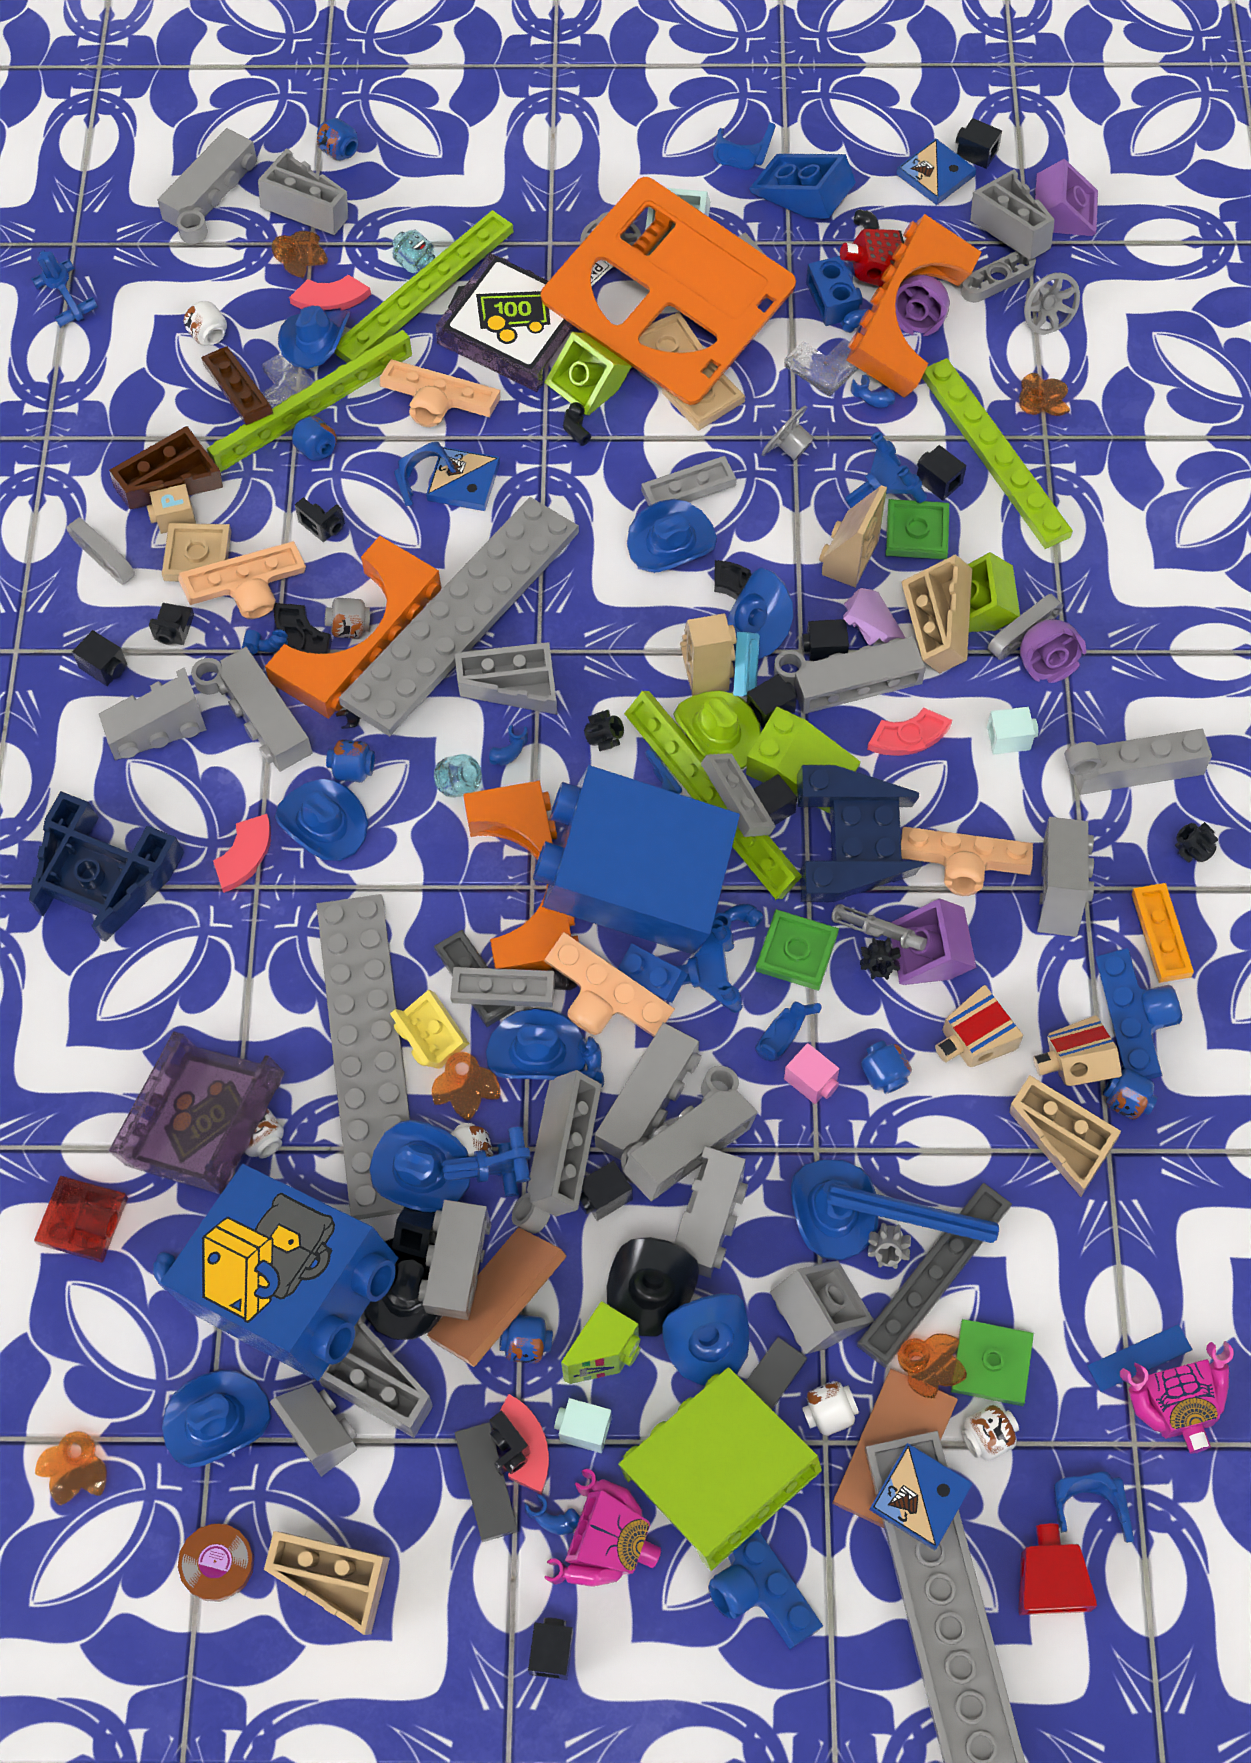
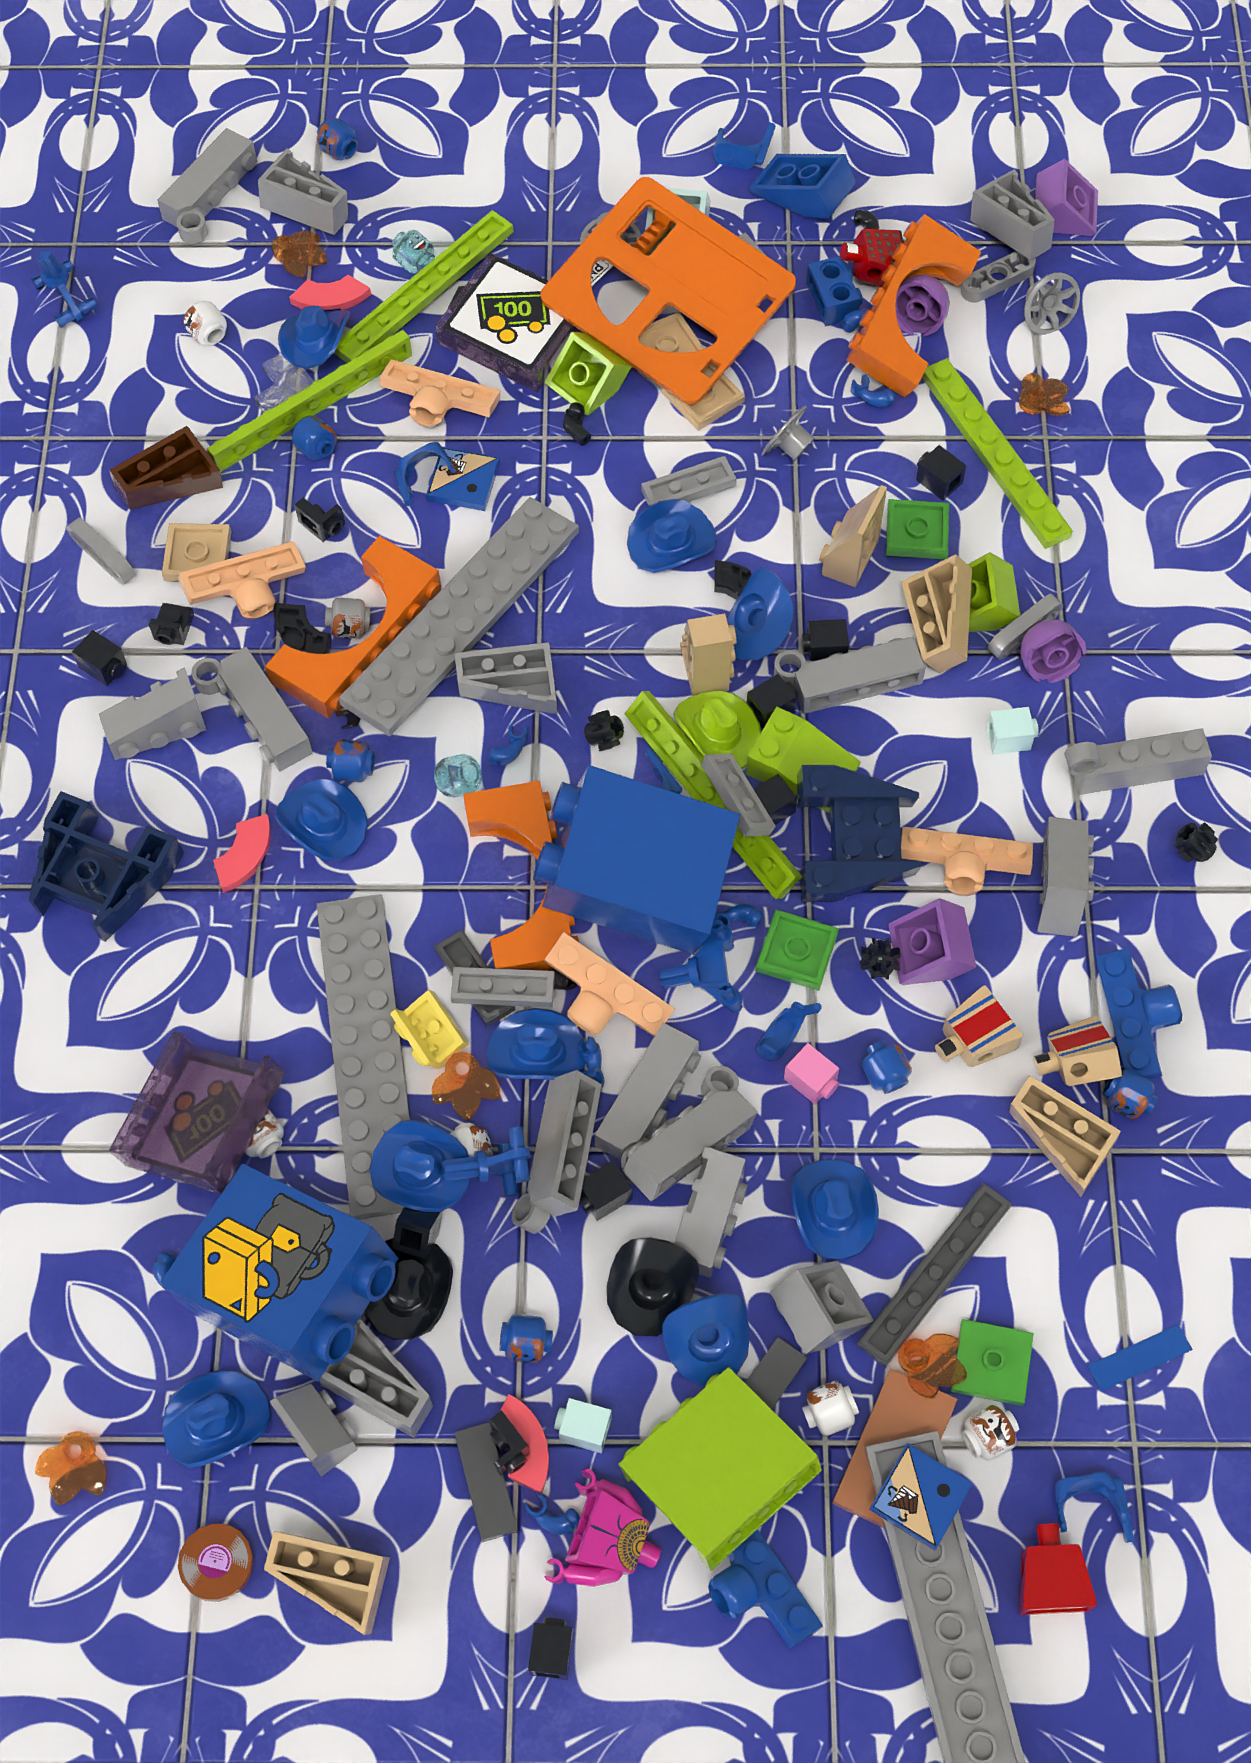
(81, 1219): clear red plate -> none
(170, 506): tan brick -> none
(237, 385): reddish brown tile -> none
(253, 641): blue arm -> none
(455, 1259): light grey wedge -> none
(500, 1296): nougat tile -> none
(602, 1346): lime slope -> none
(652, 973): blue plate -> none
(746, 663): medium azure tile -> none
(822, 371): clear plate -> none
(871, 616): lavender slope -> none
(878, 927): light grey piece -> none
(886, 472): blue axle -> none
(889, 1246): light grey gear -> none
(909, 735): coral tile -> none
(912, 1213): blue axle -> none
(936, 171): tile -> none
(978, 142): black brick -> none
(1162, 933): light orange plate -> none
(1183, 1397): dark pink torso -> none

